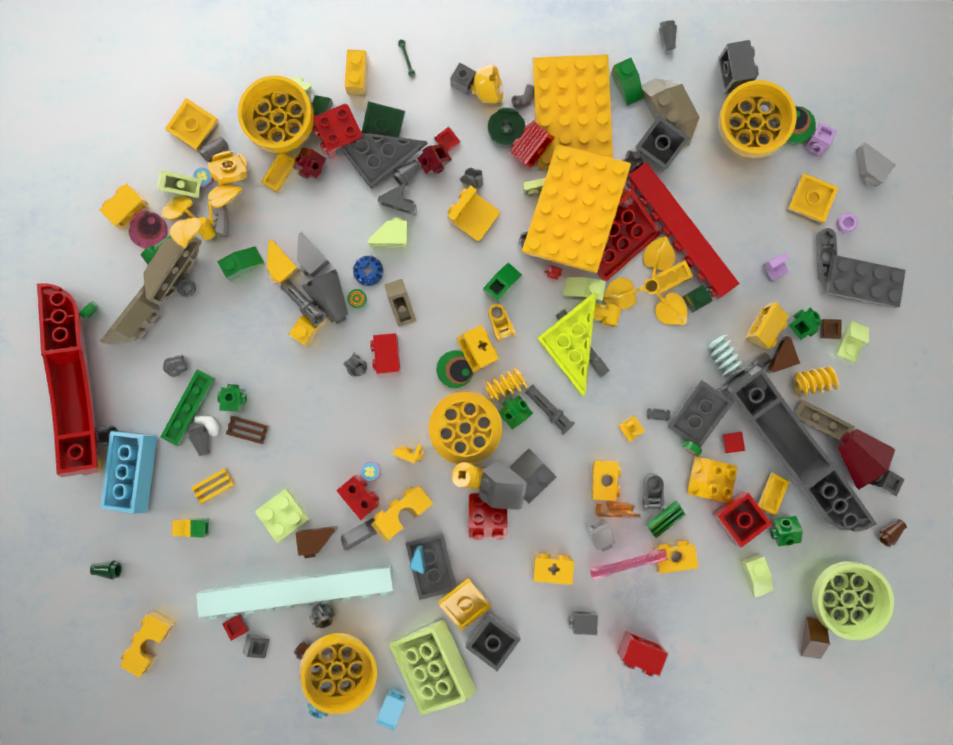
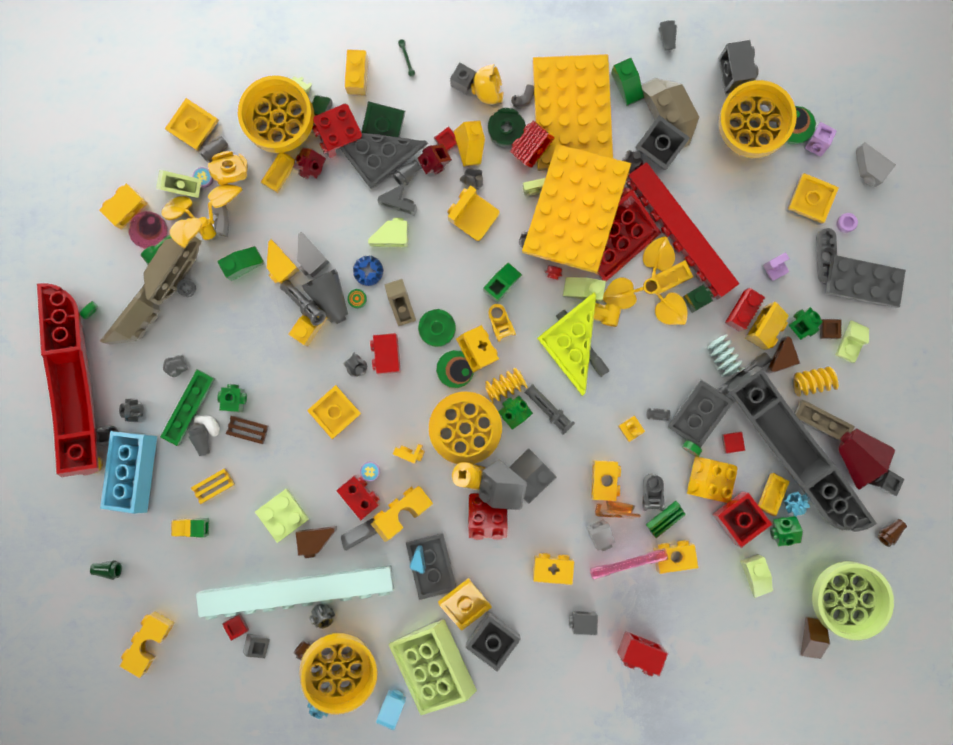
(131, 410): none -> dark grey gear
(334, 412): none -> yellow plate
(437, 328): none -> green tile
(470, 142): none -> yellow slope
(745, 309): none -> red brick
(796, 503): none -> medium azure gear

